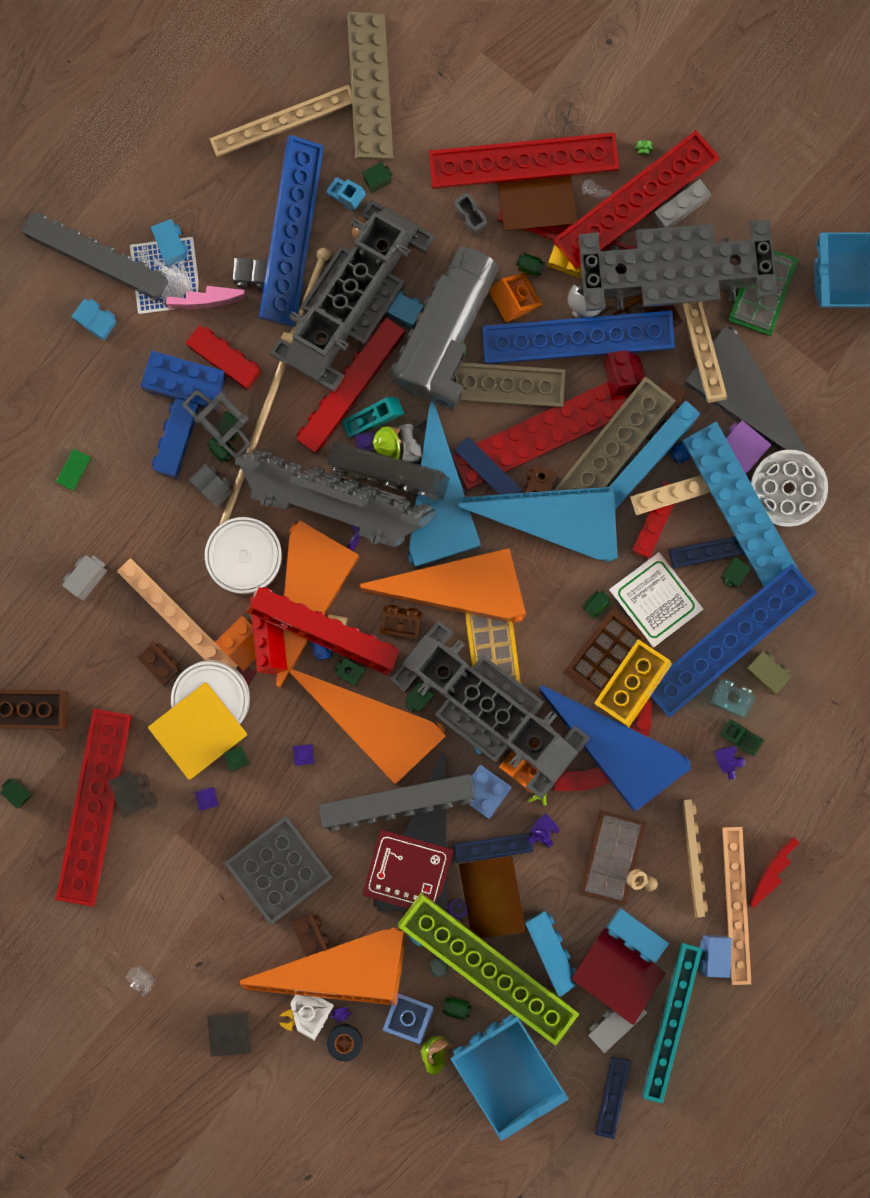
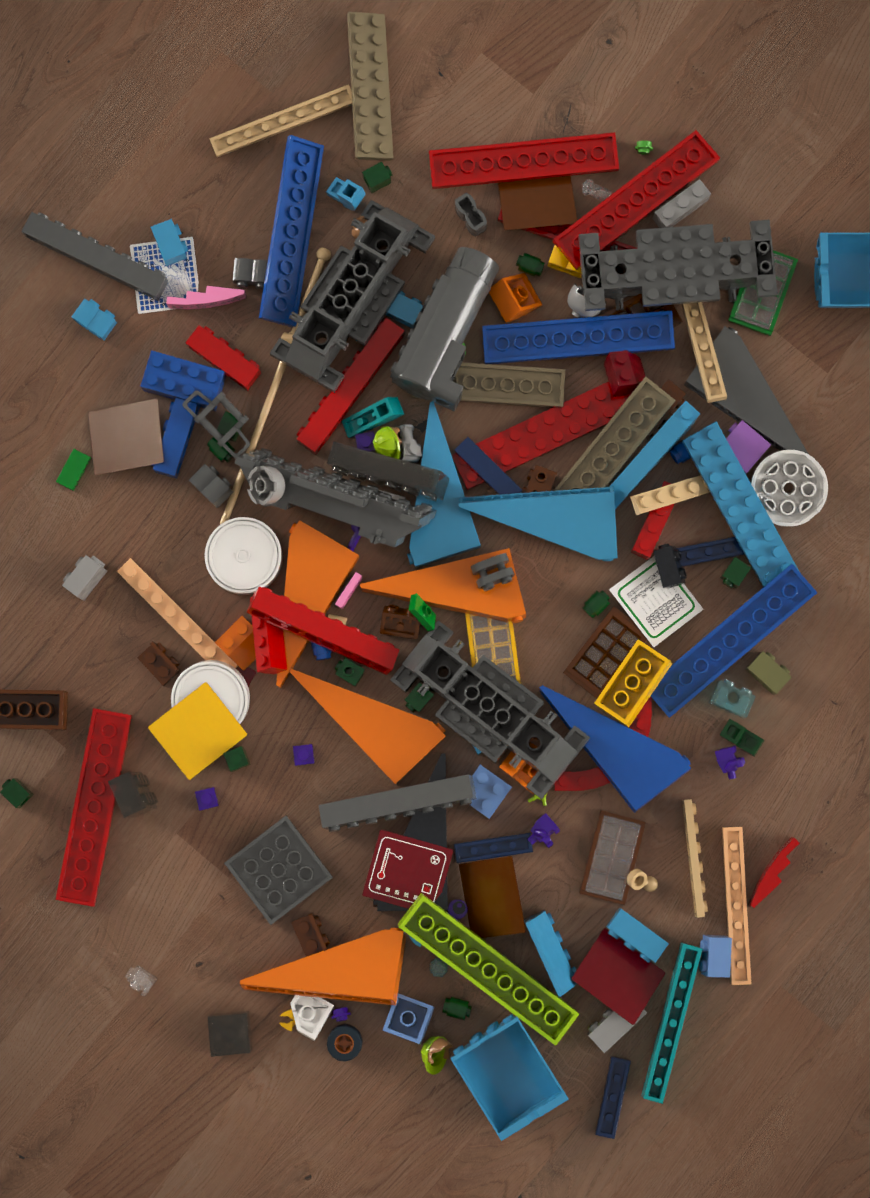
(126, 437): none -> reddish brown sticker
(266, 485): none -> light grey cylinder
(348, 591): none -> bright pink tile
(422, 612): none -> green plate
(502, 576): none -> dark grey brick
(669, 566): none -> black brick

